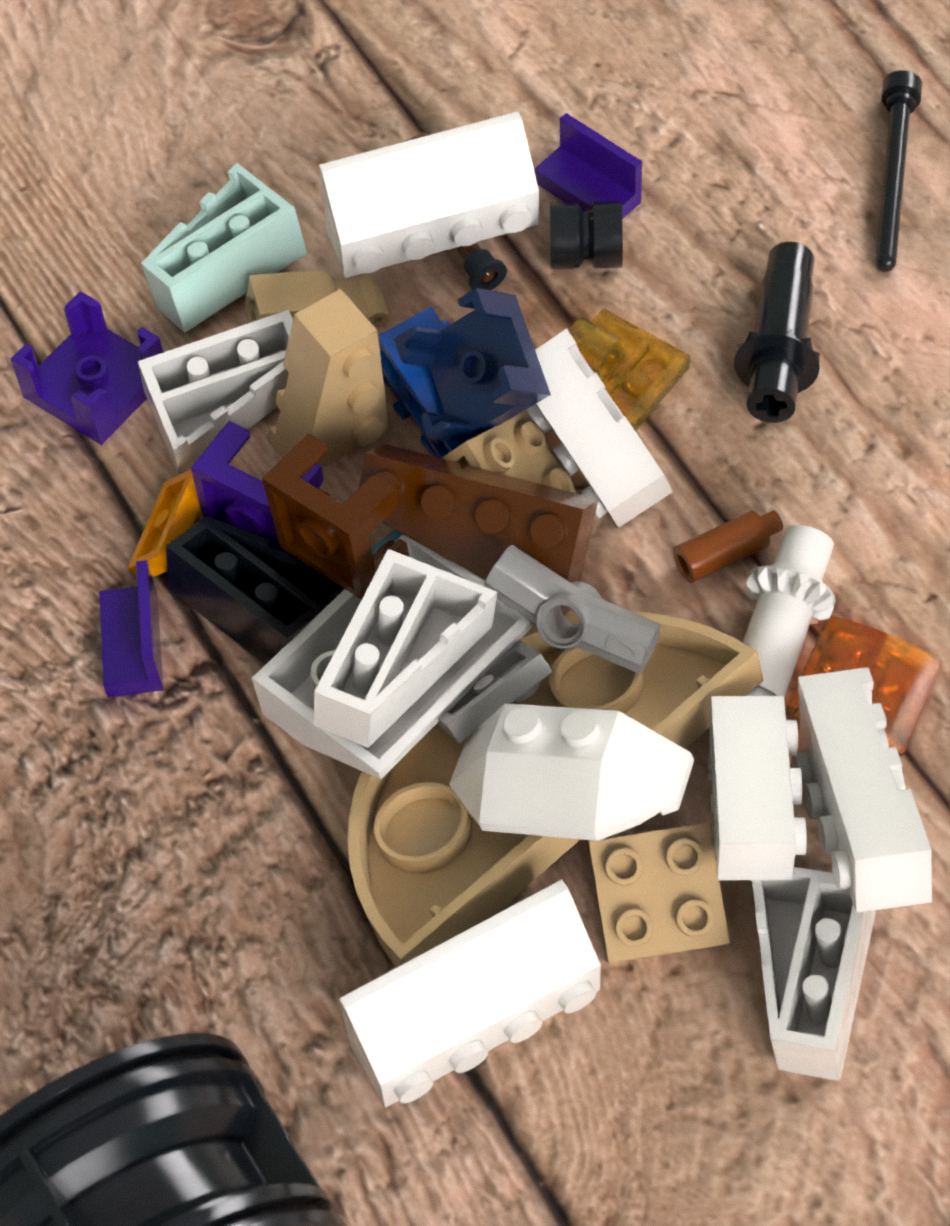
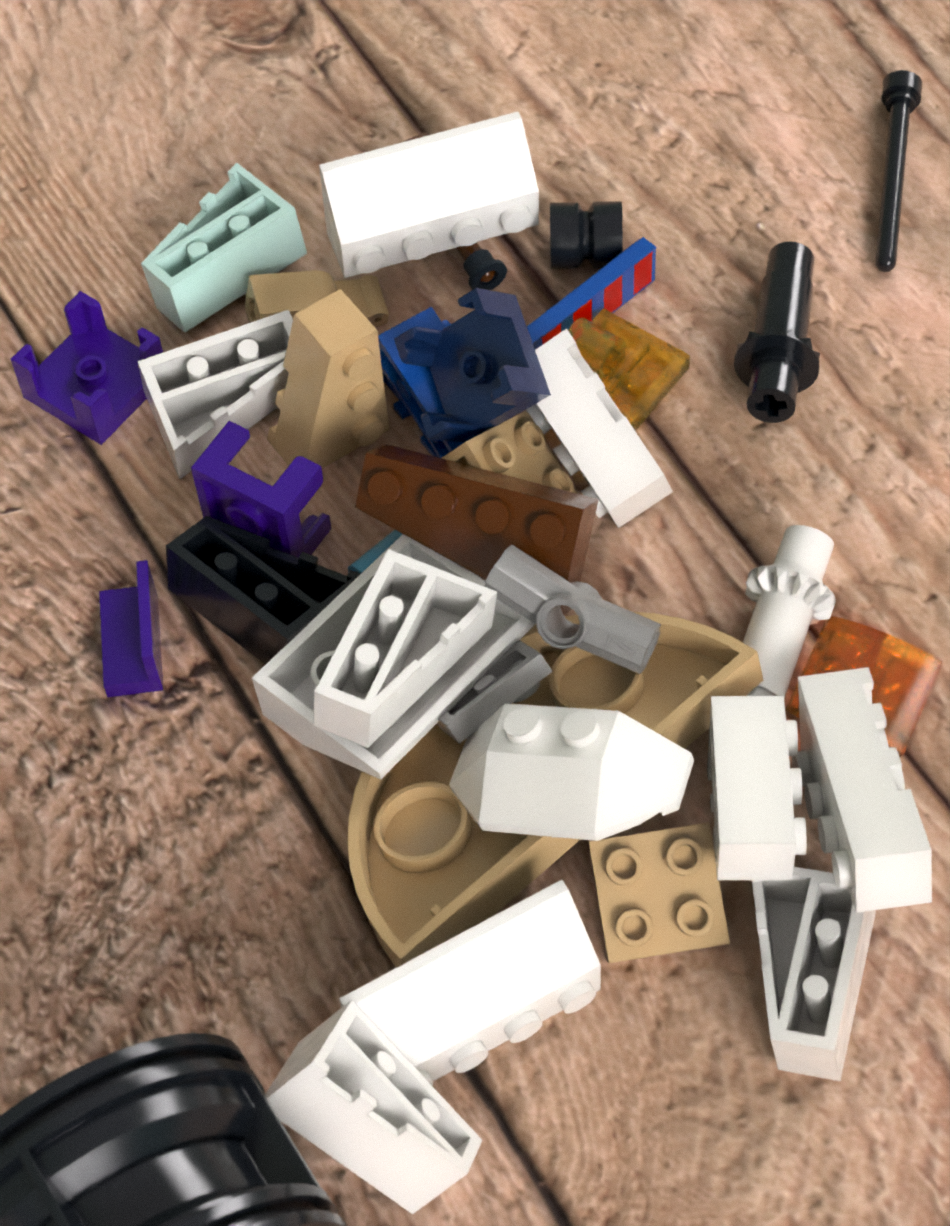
(172, 515): light orange plate -> none
(322, 530): reddish brown panel -> none
(373, 1111): none -> white wedge
(590, 169): dark purple panel -> none
(605, 289): none -> blue tile
(726, 544): dark orange cylinder -> none

